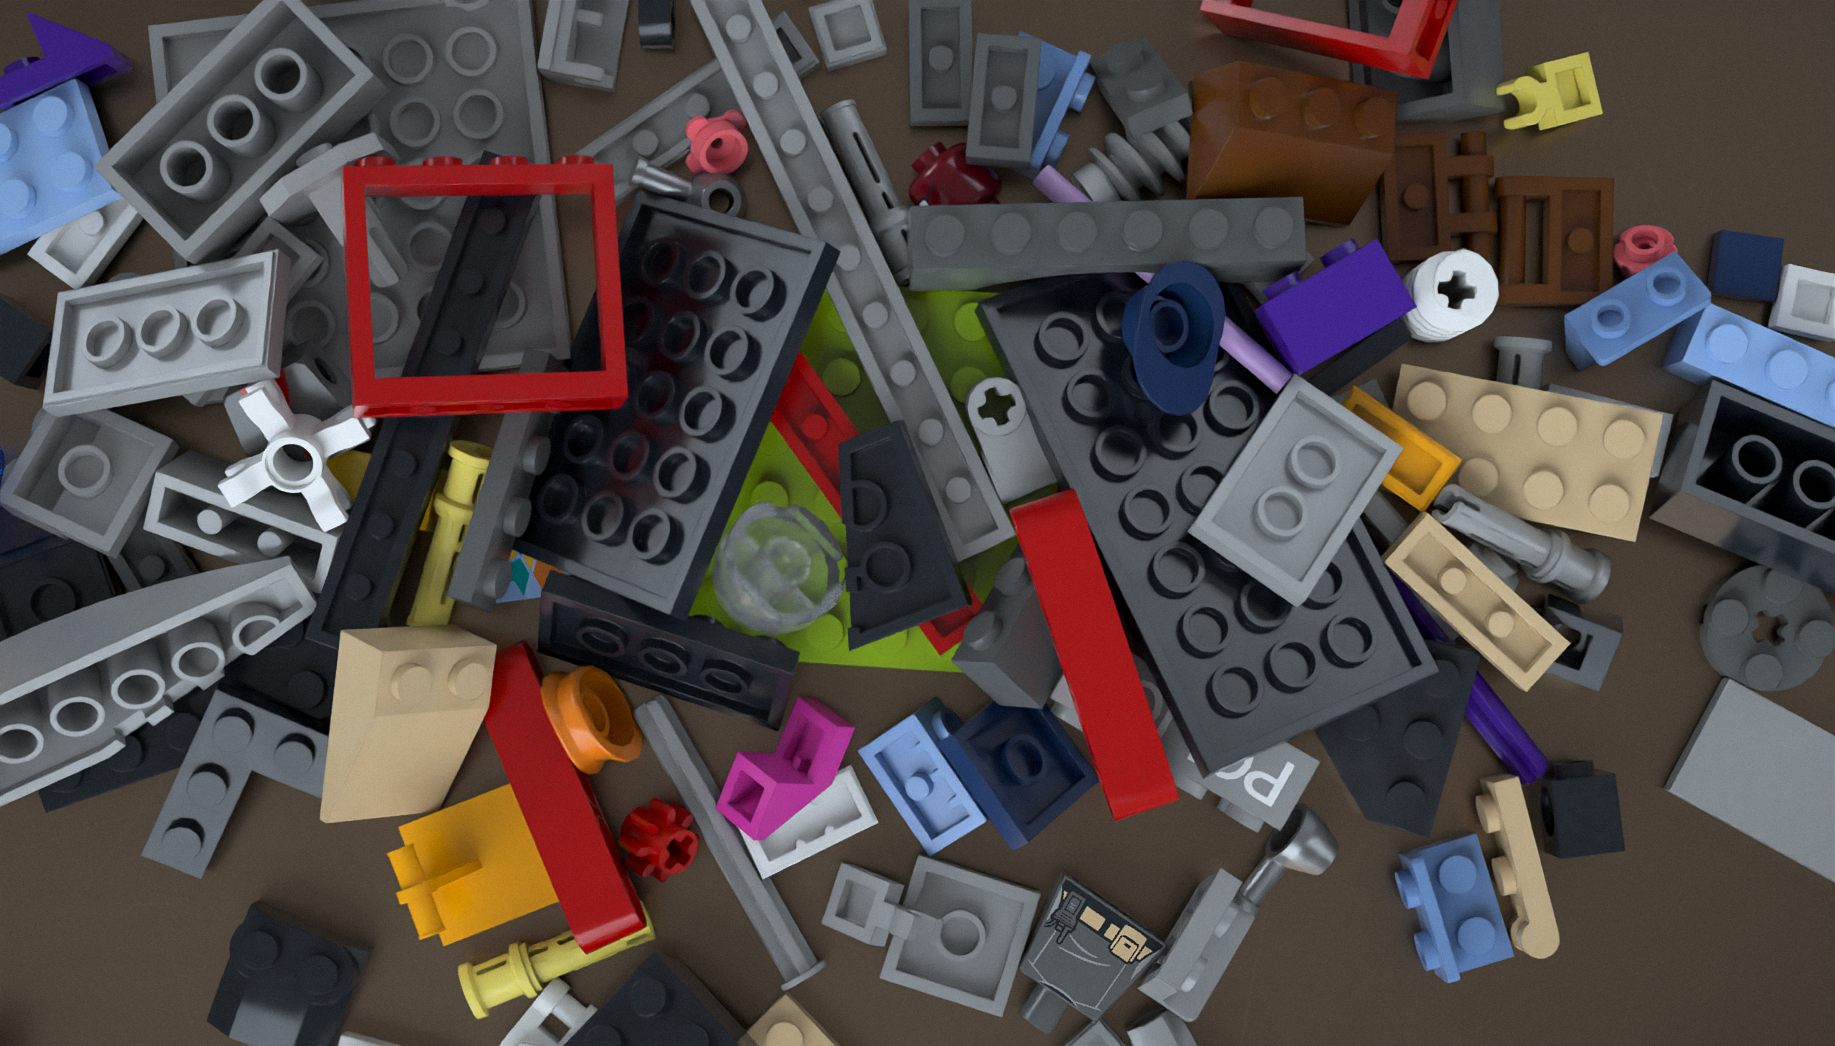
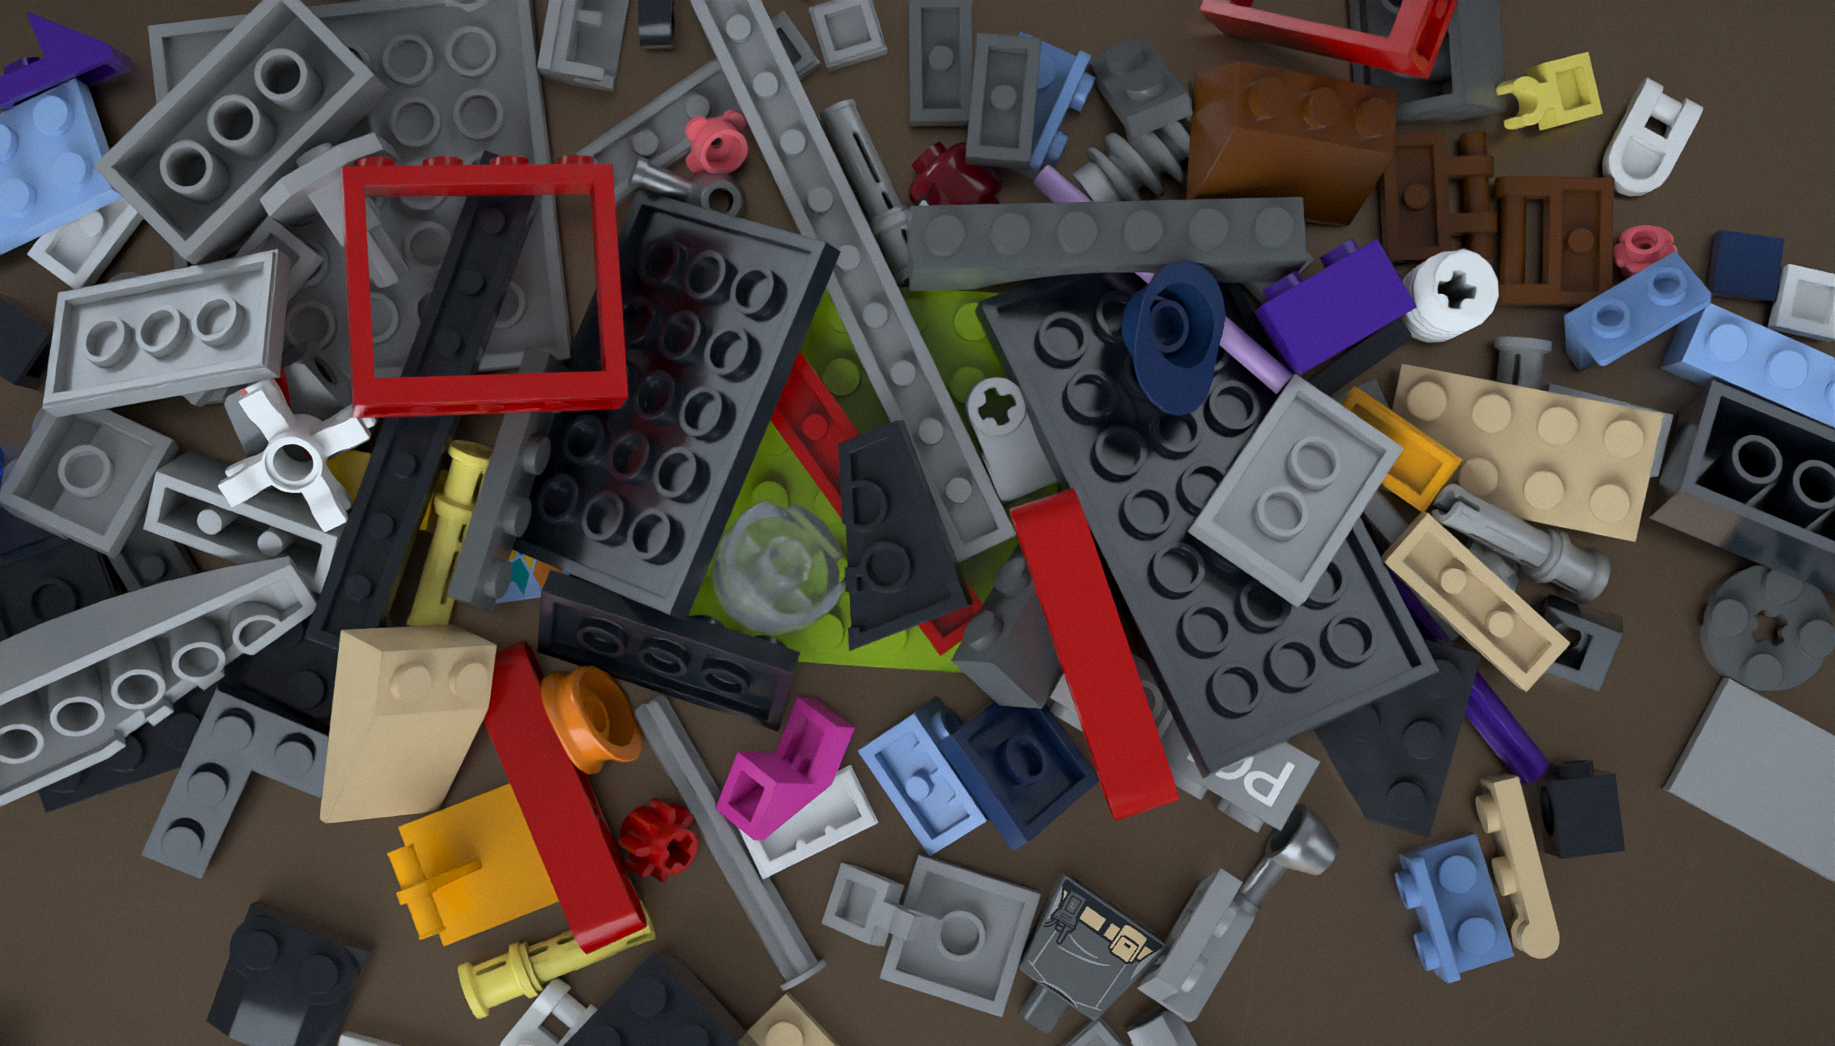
(1640, 157): none -> white plate

